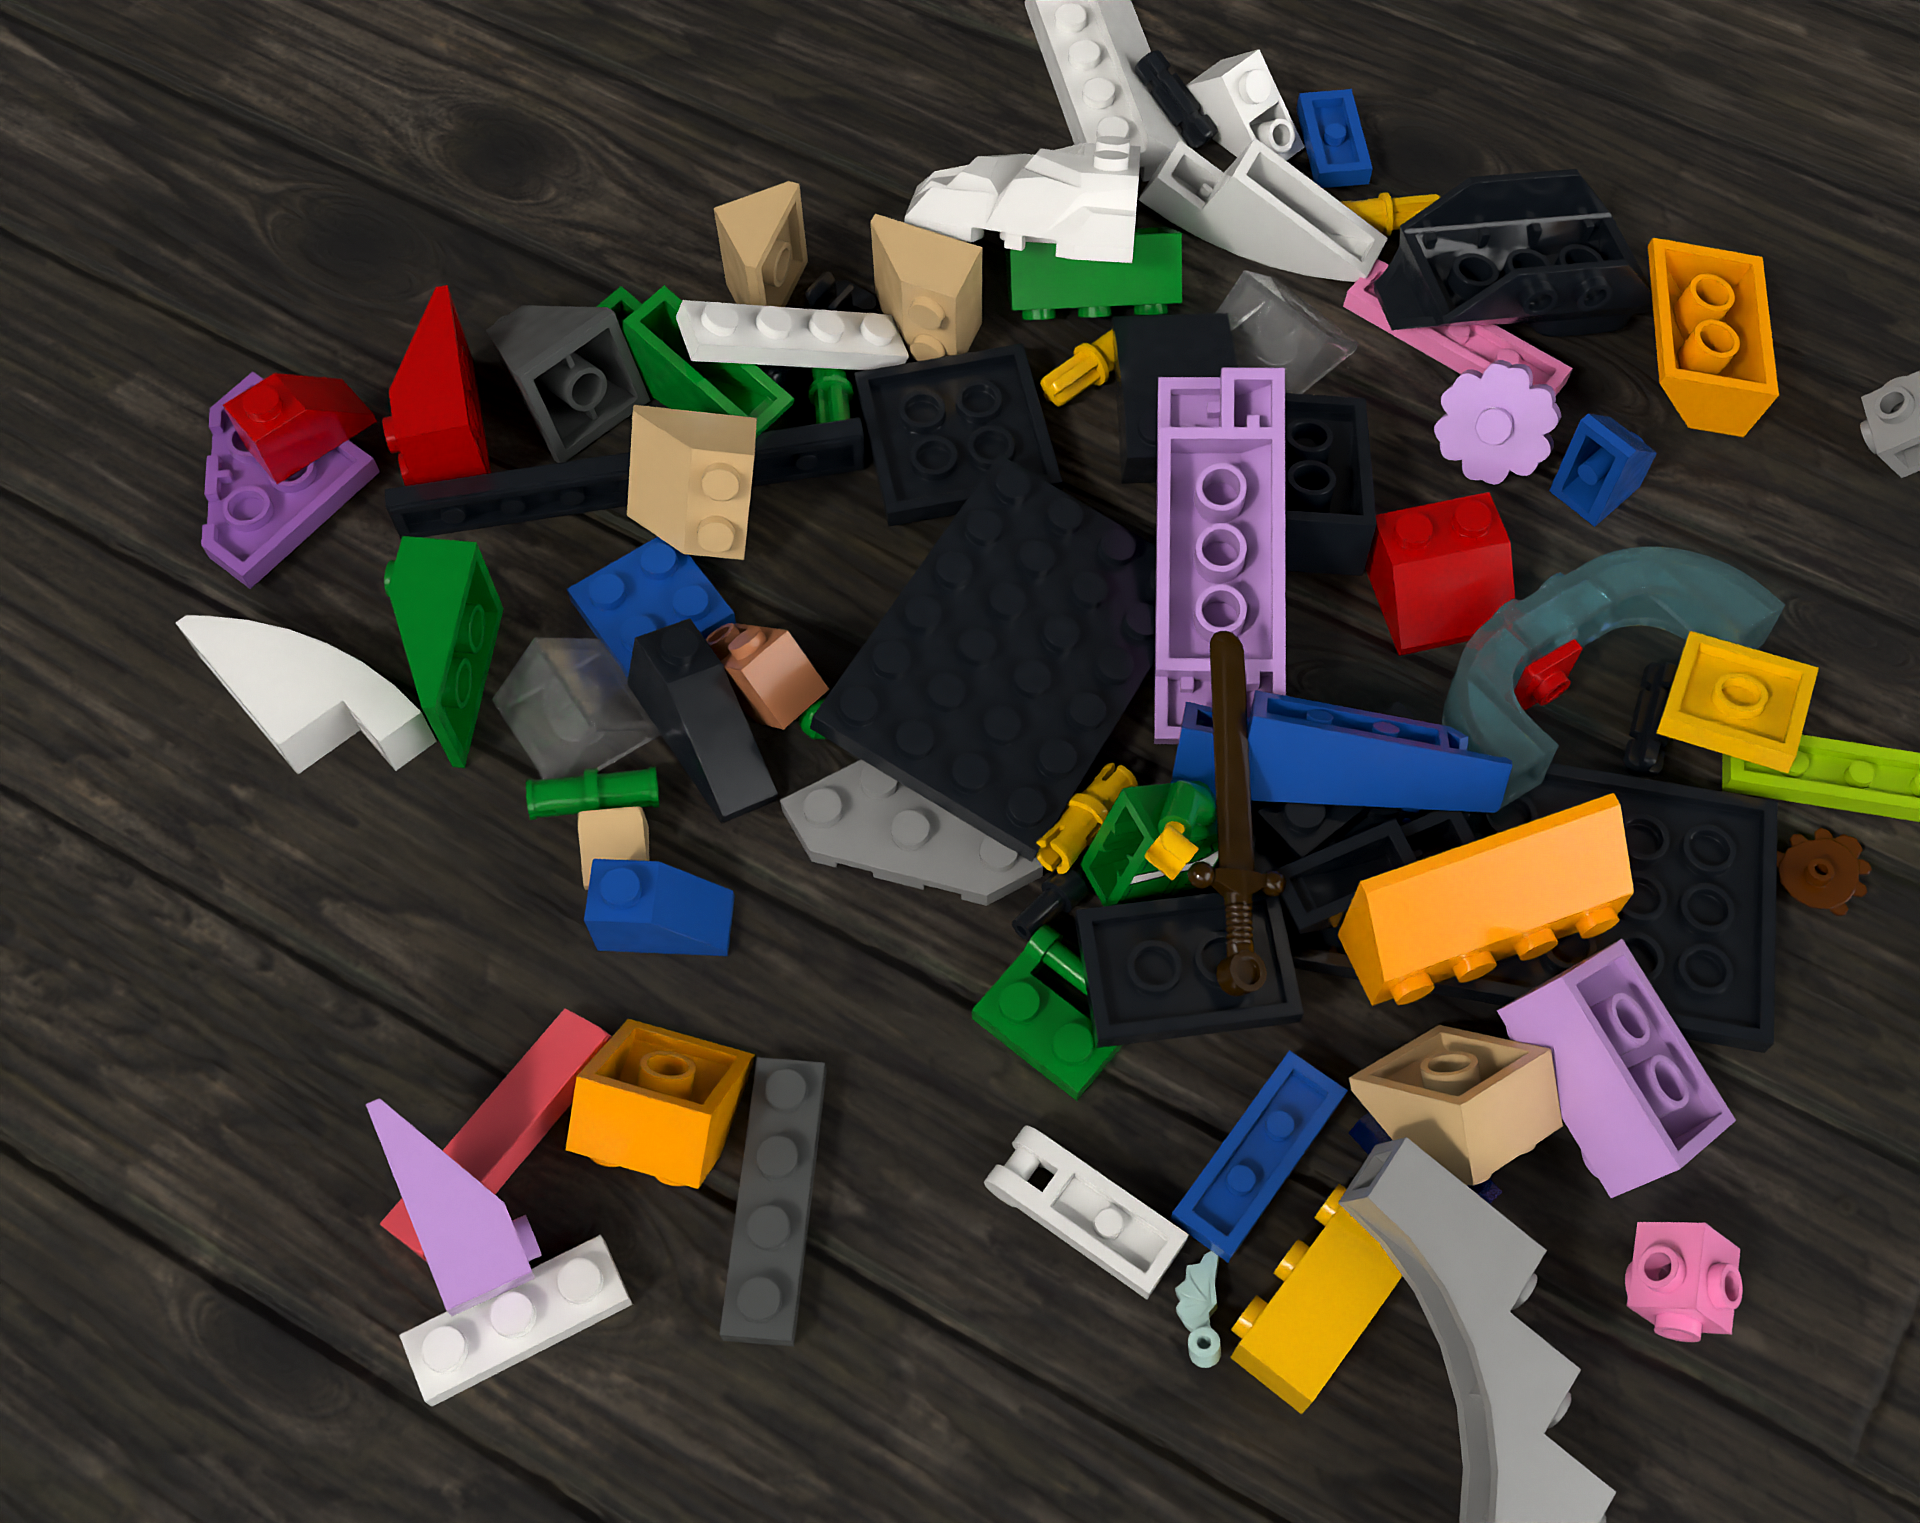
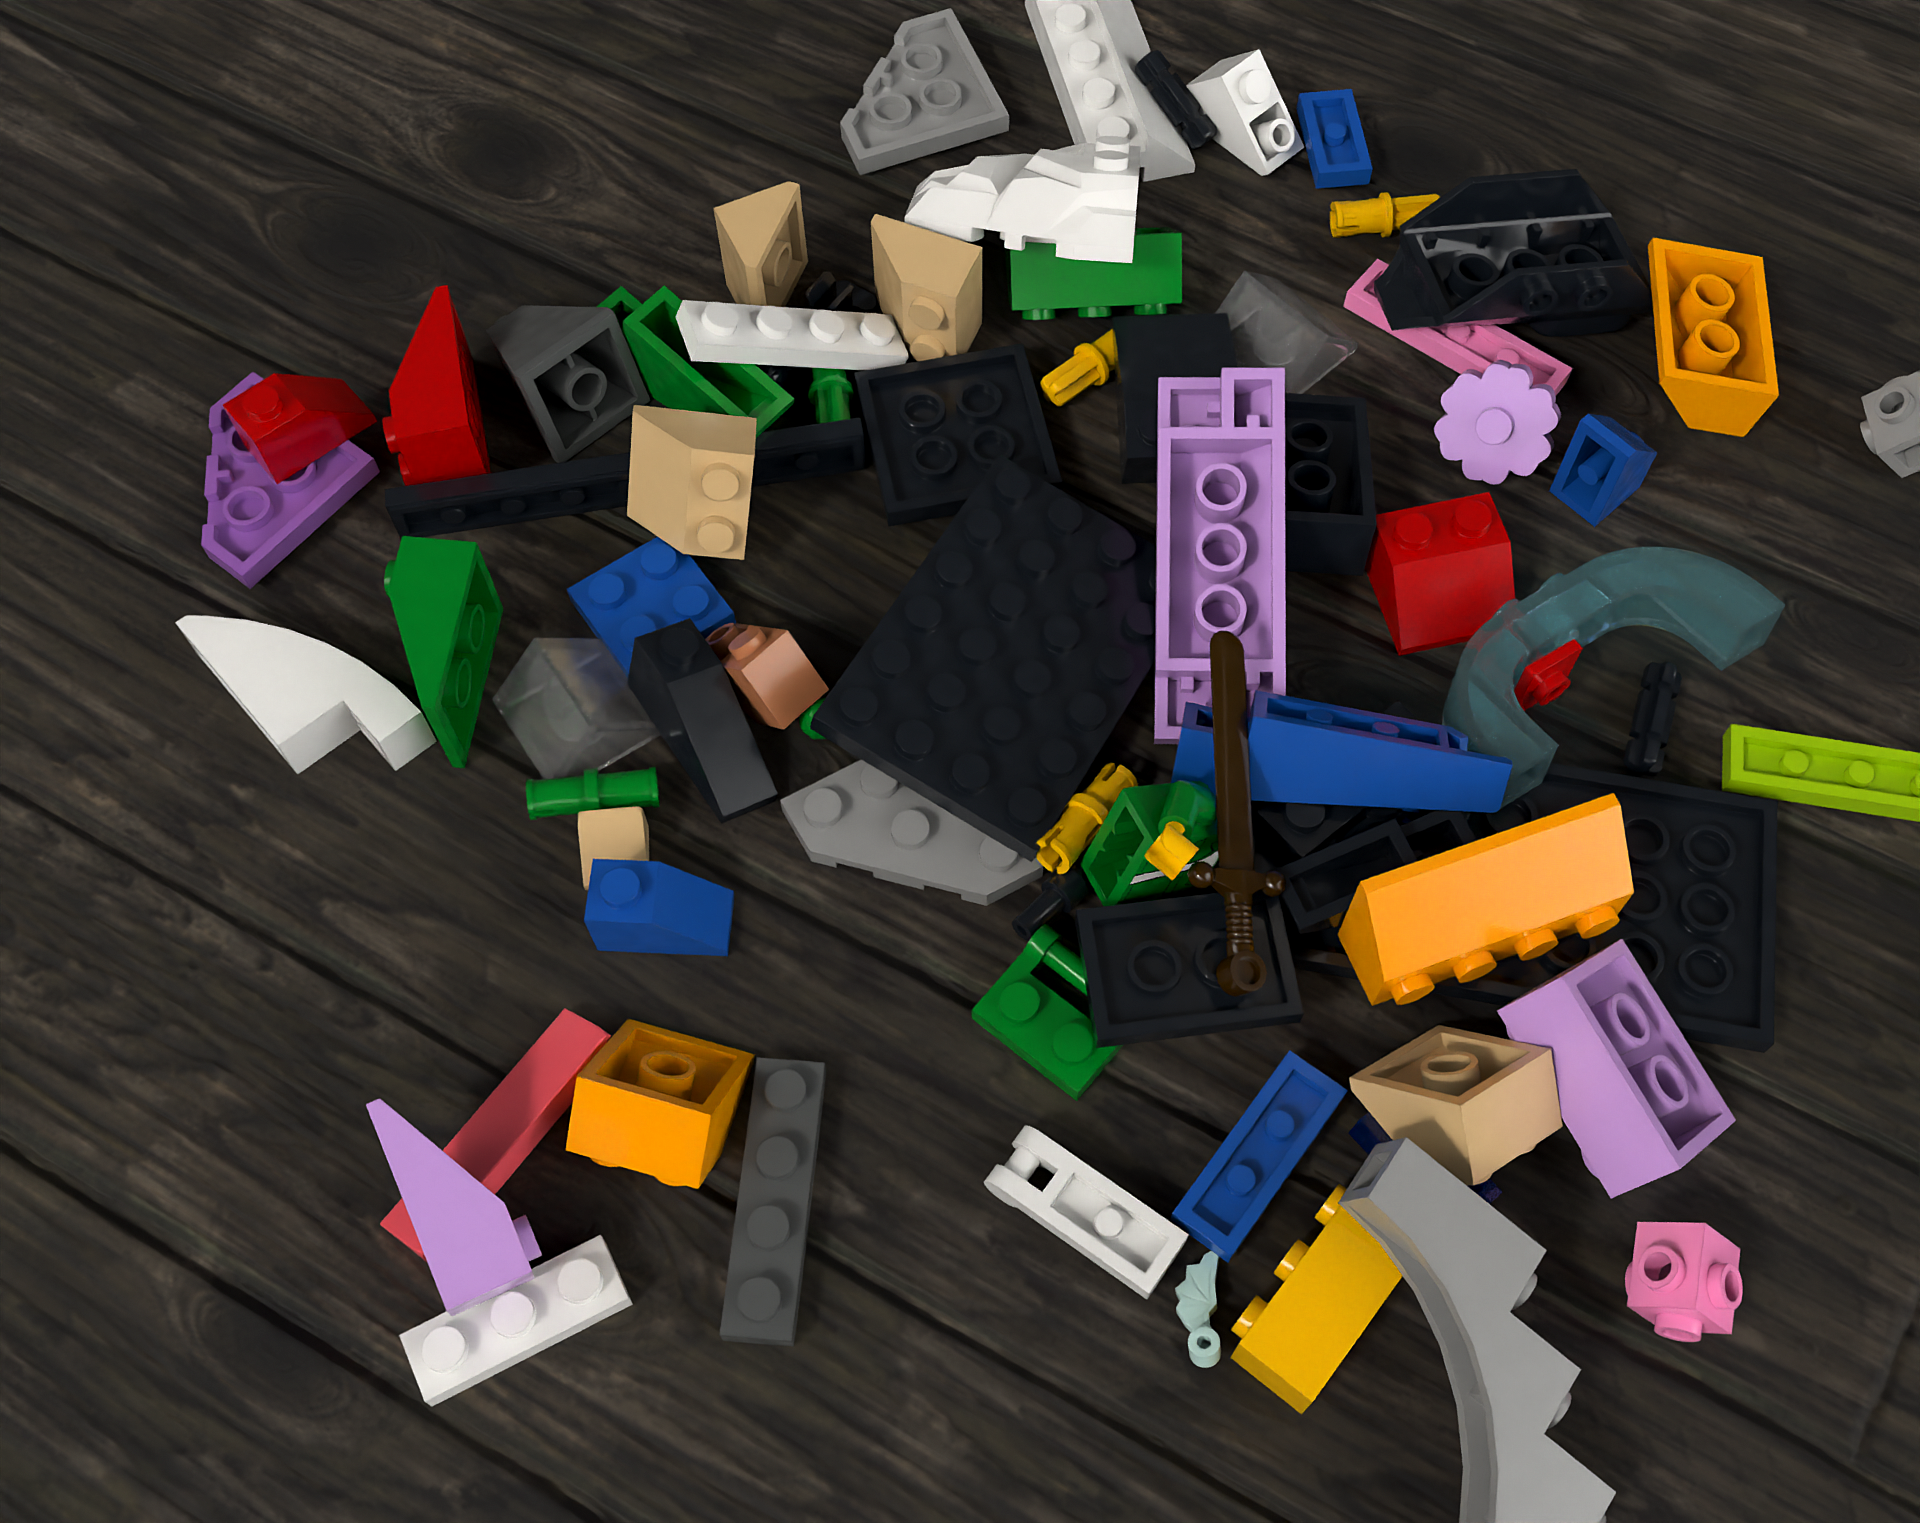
(923, 97): none -> light grey plate
(1264, 213): white slope -> none
(1738, 701): yellow plate -> none
(1823, 870): reddish brown piece -> none

